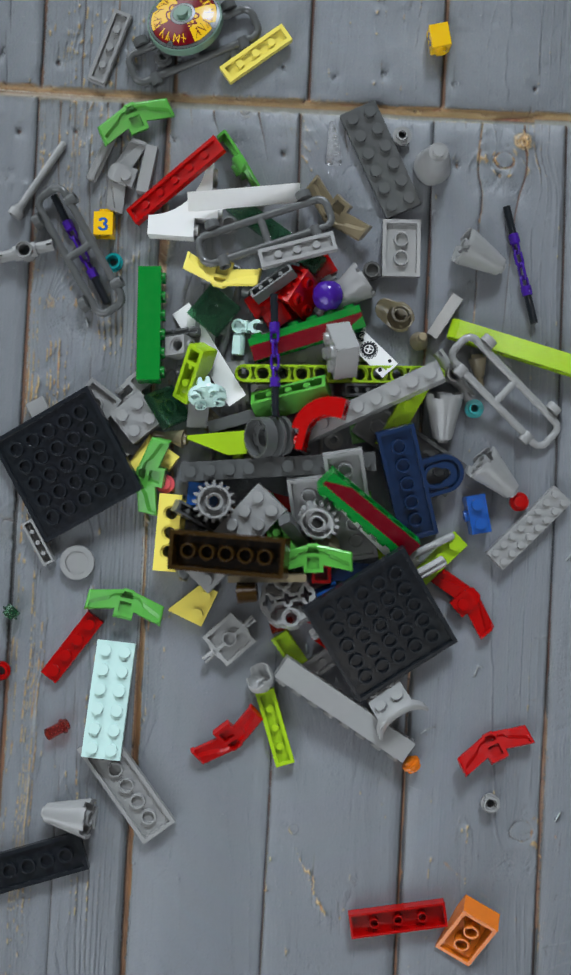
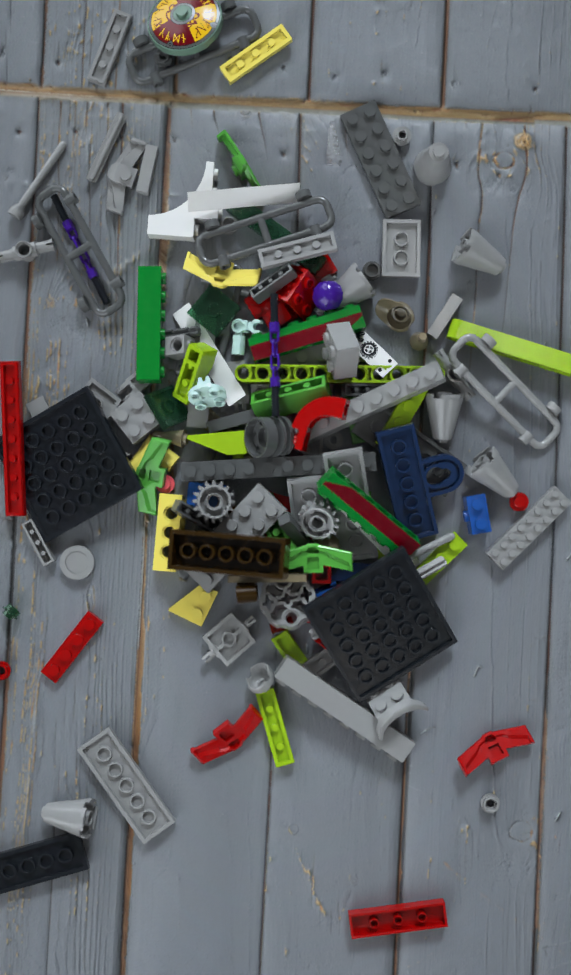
(13, 438): none -> red tile
(57, 729): clear red pin -> none
(104, 224): yellow brick -> none
(108, 700): light aqua plate -> none
(114, 256): teal plate -> none
(125, 603): bright green plate -> none
(134, 118): bright green plate -> none
(176, 180): red plate -> none
(343, 220): dark tan plate -> none
(411, 764): orange plate -> none
(439, 39): yellow brick -> none
(465, 601): red plate -> none
(468, 930): orange slope -> none
(469, 412): teal plate -> none
(478, 366): dark tan cone -> none
(515, 240): piece -> none

